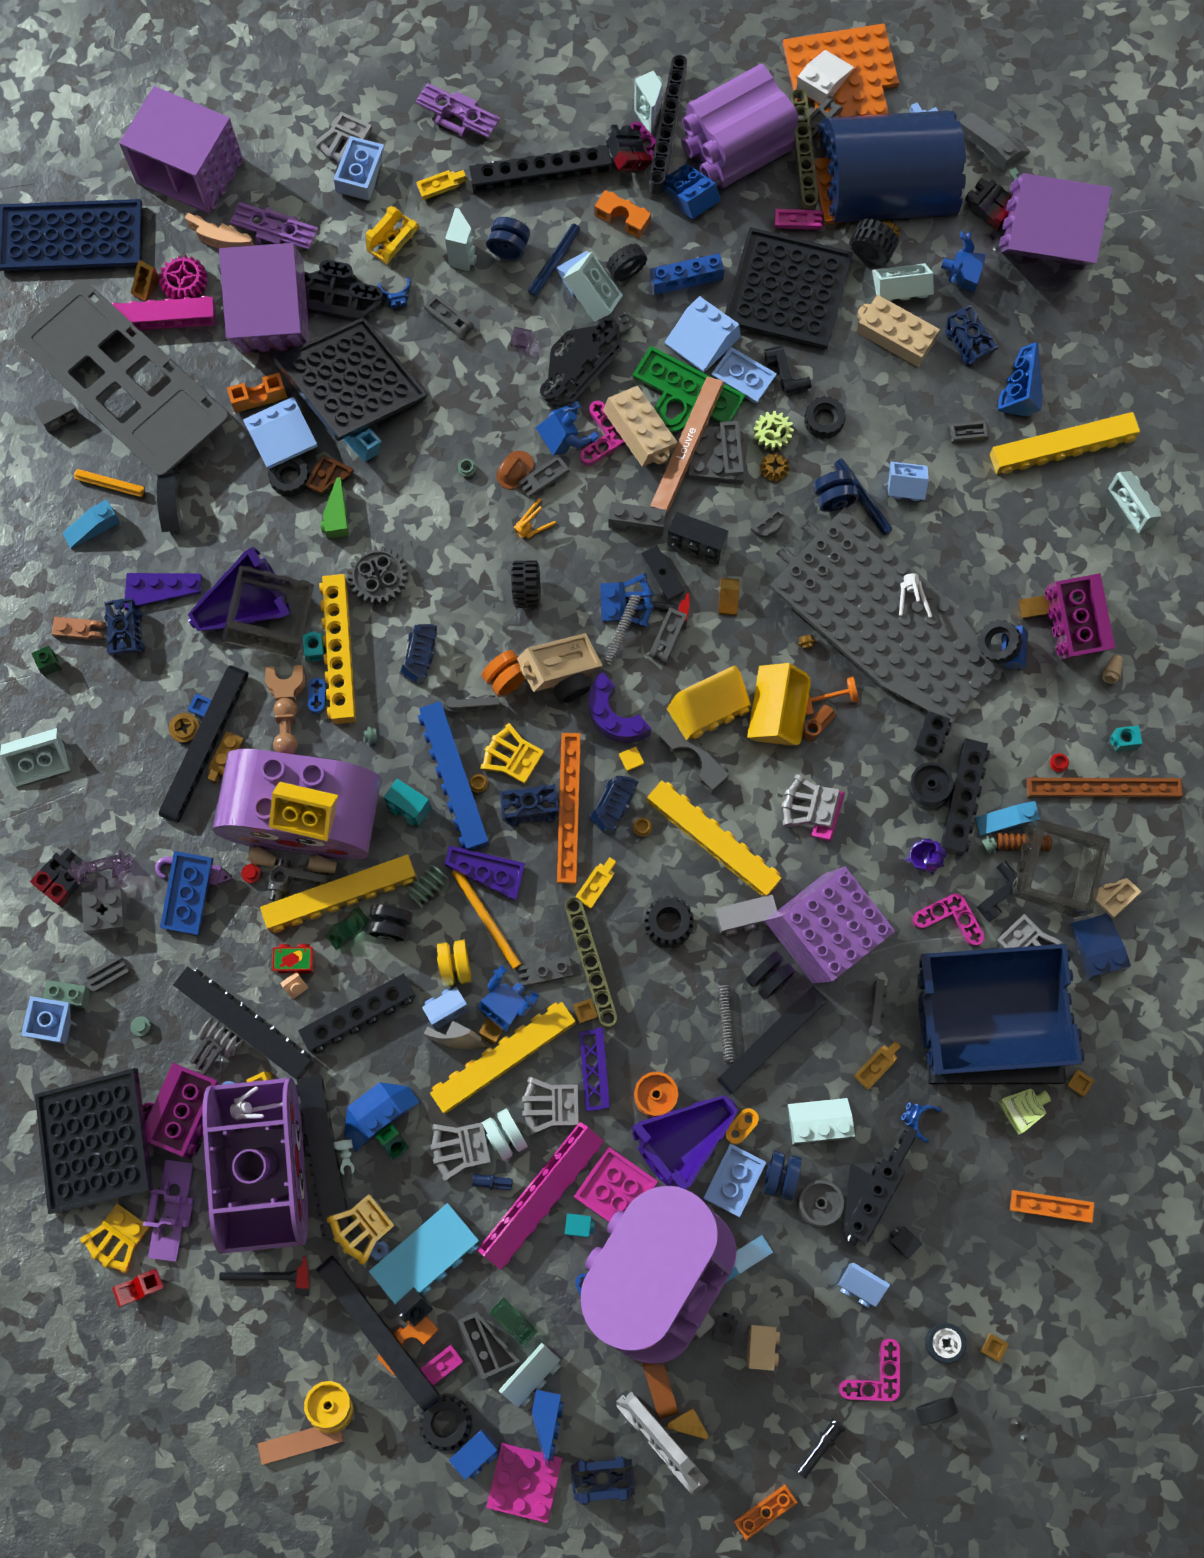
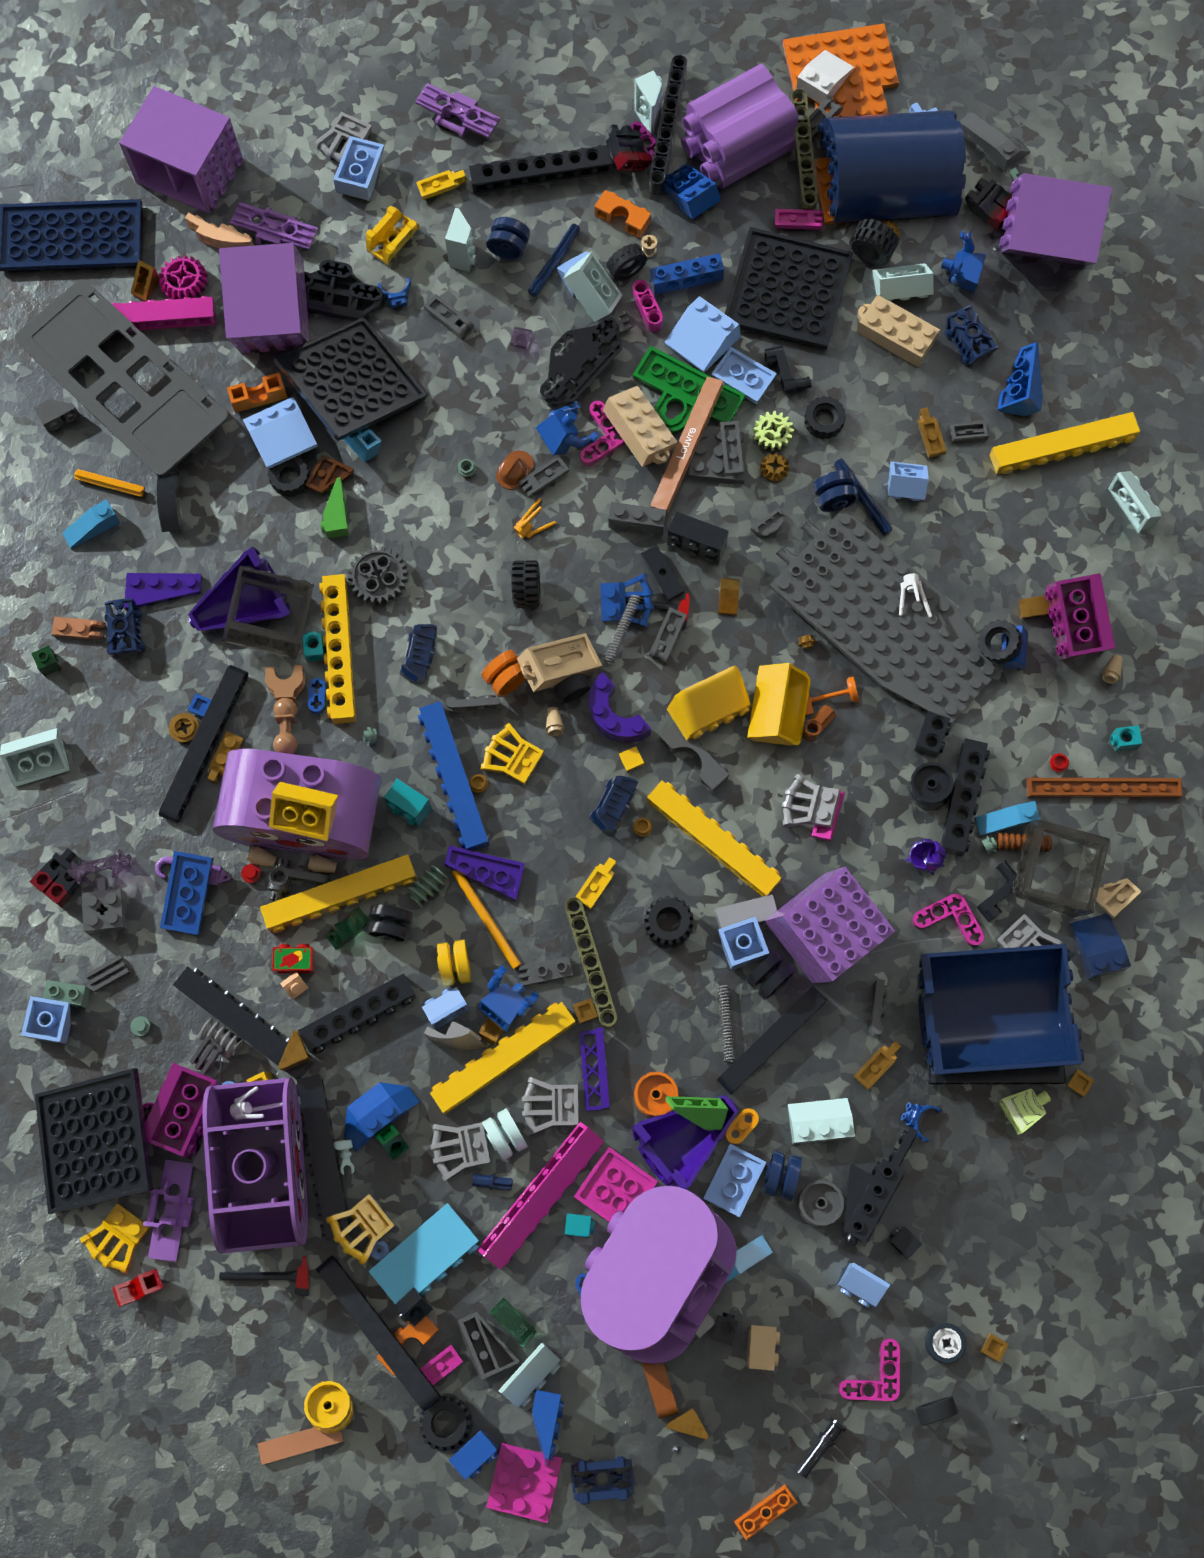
(294, 1053): none -> pearl gold slope
(531, 813): dark blue piece -> none
(554, 722): none -> tan cone
(568, 808): orange plate -> none
(647, 298): none -> dark pink beam
(649, 240): none -> tan bush
(662, 1443): light grey connector -> none
(704, 1112): none -> bright green slope
(743, 943): none -> light blue slope
(931, 434): none -> pearl gold hinge
(1052, 1206): orange plate -> none

